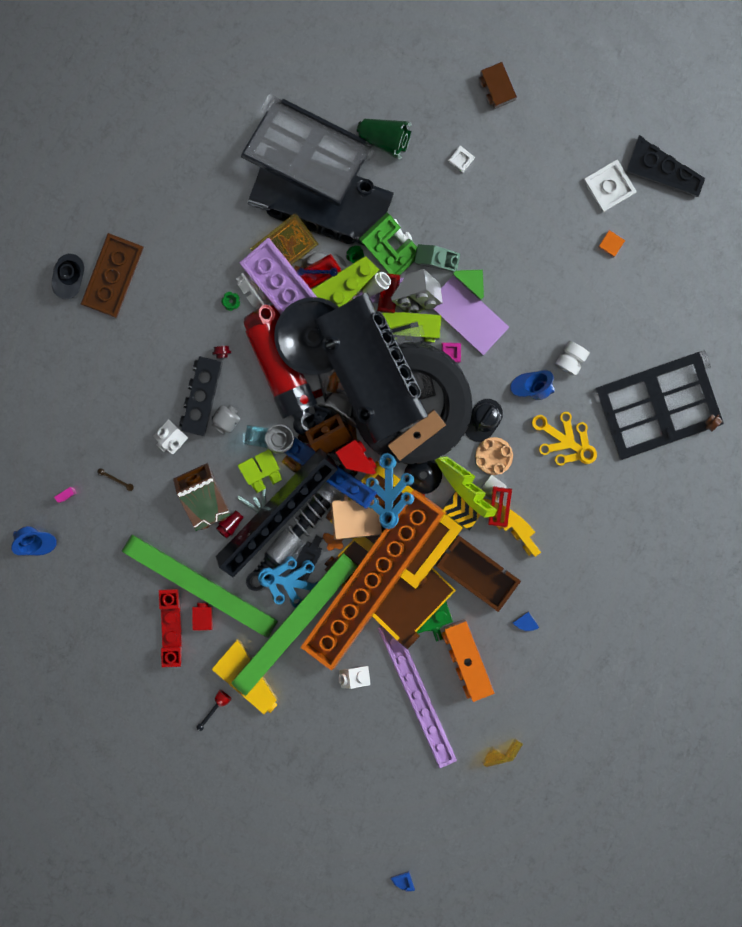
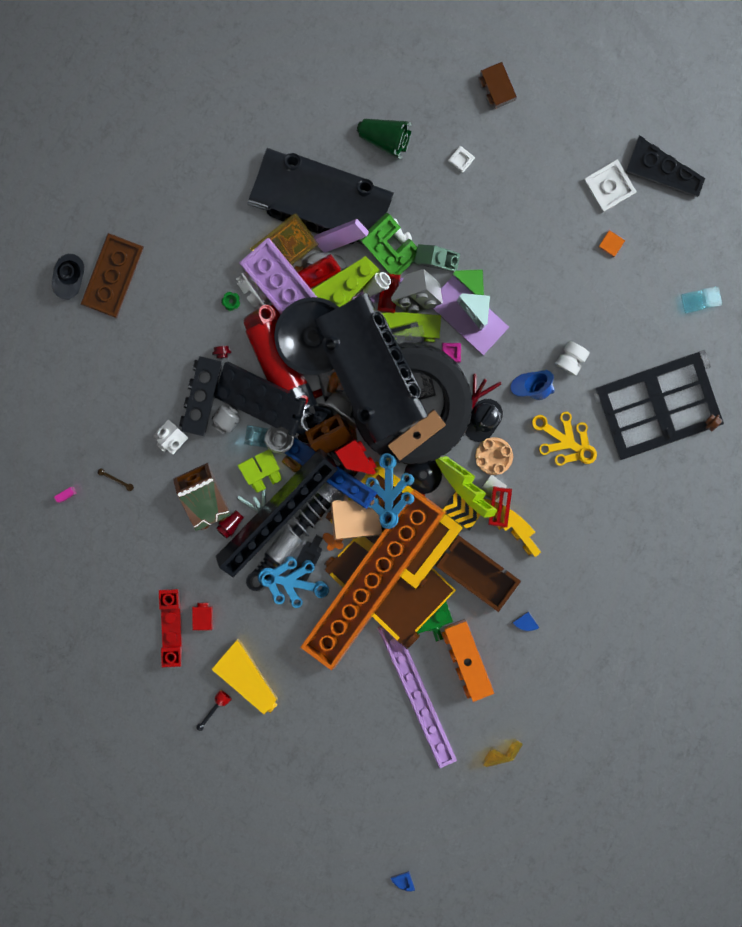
(31, 542): blue piece -> none
(199, 586): bright green beam -> none
(259, 398): none -> black hinge
(294, 624): bright green beam -> none
(307, 150): clear door -> none
(333, 271): clear blue hinge -> none
(341, 235): none -> lavender tile
(354, 253): green plate -> none
(354, 677): white bracket -> none
(476, 308): none -> light aqua slope
(476, 392): none -> dark red plant
(701, 299): none -> clear light blue slope

